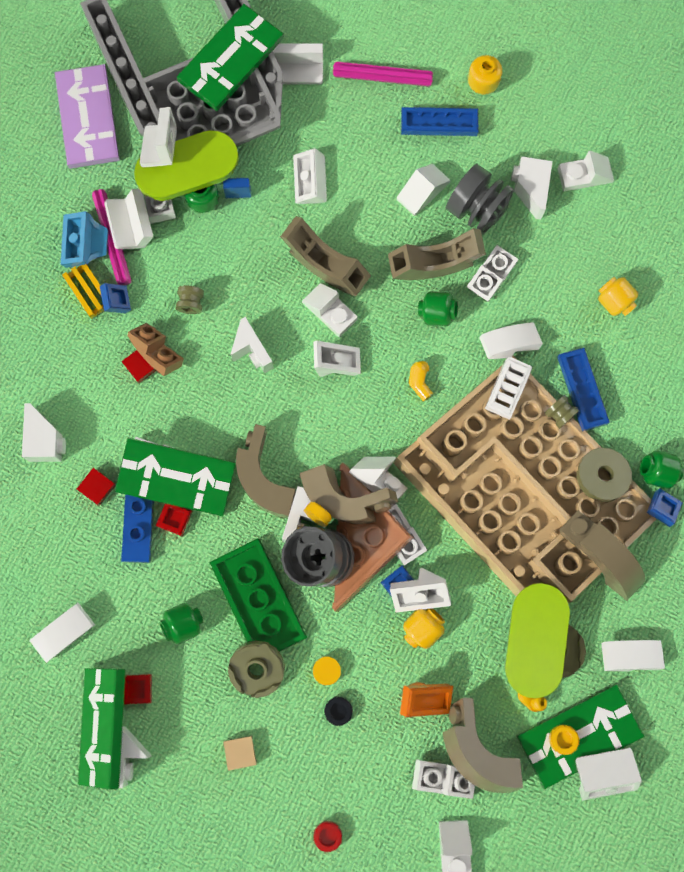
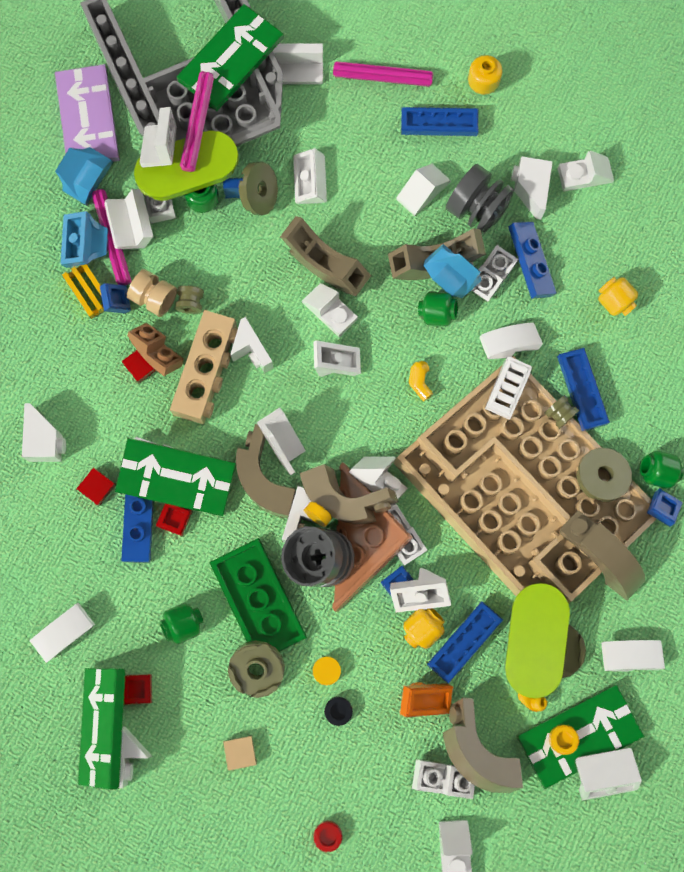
(82, 172): none -> dark azure slope
(149, 291): none -> tan wheel
(196, 121): none -> dark pink axle
(210, 327): none -> tan brick
(259, 175): none -> olive tile
(281, 438): none -> white panel
(452, 272): none -> dark azure slope
(464, 642): none -> blue plate
(532, 260): none -> blue plate

